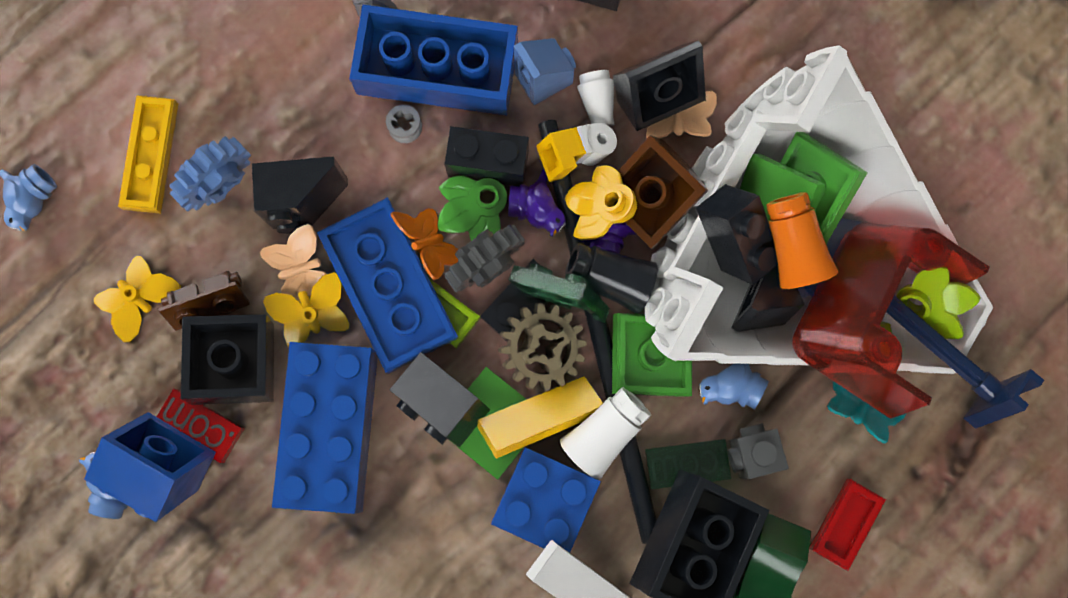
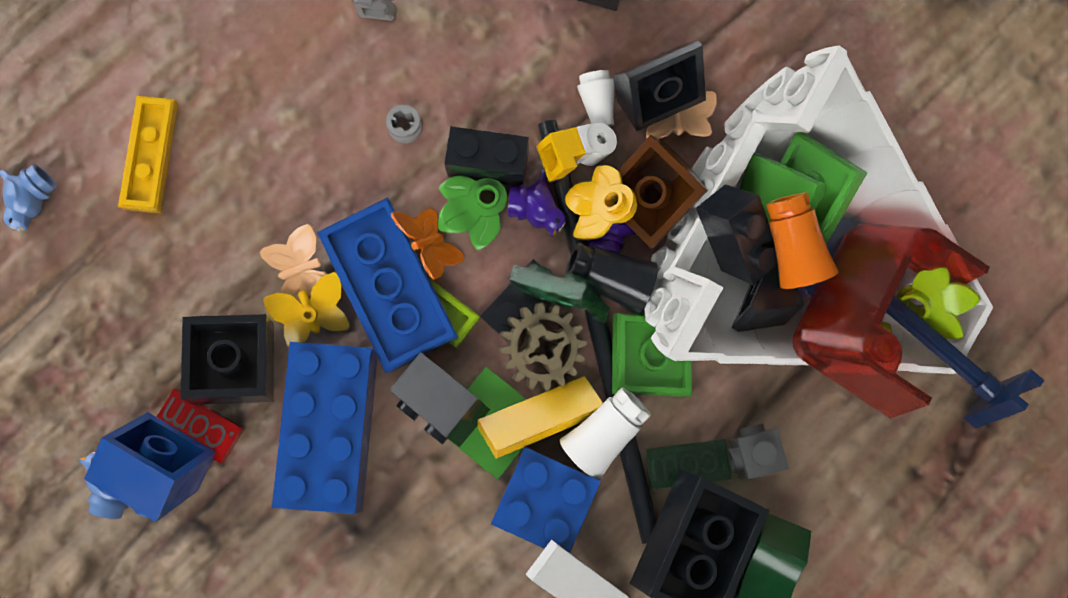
(131, 295): yellow piece -> none
(210, 173): medium blue gear -> none
(220, 298): reddish brown hinge -> none
(296, 191): black slope -> none
(434, 59): blue brick -> none
(484, 258): dark grey gear -> none
(543, 68): medium blue slope -> none
(734, 385): medium blue animal -> none
(847, 524): red tile -> none
(851, 406): teal piece -> none

